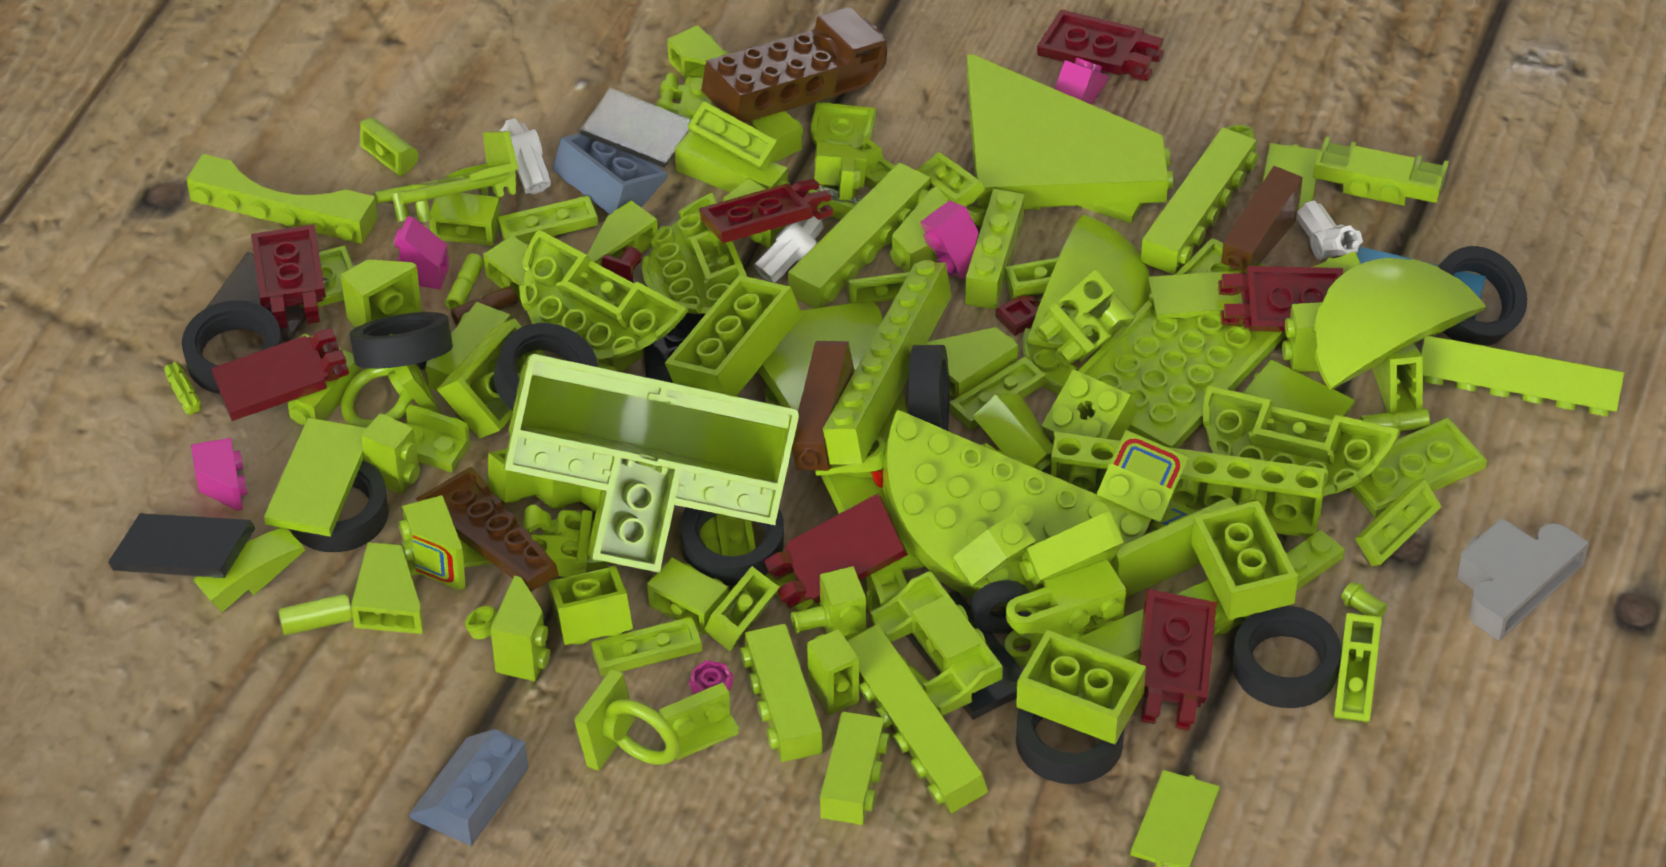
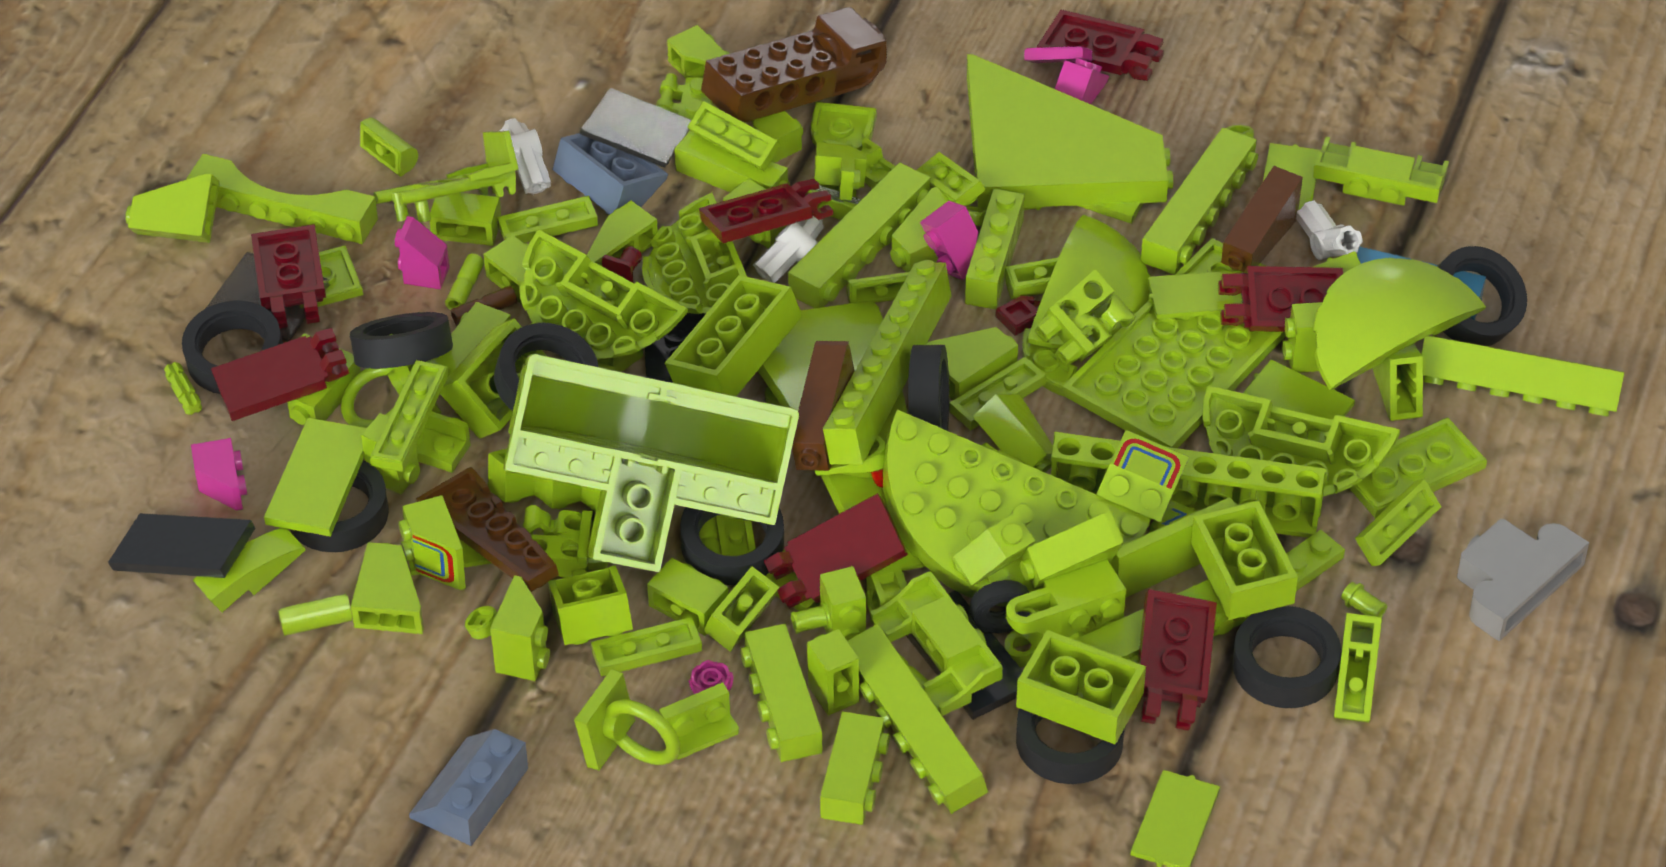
(177, 210): none -> lime slope
(380, 290): lime slope -> none
(409, 416): none -> lime tile
(1057, 54): none -> dark pink tile
(1089, 397): lime hinge -> none
(1401, 420): lime piece -> none

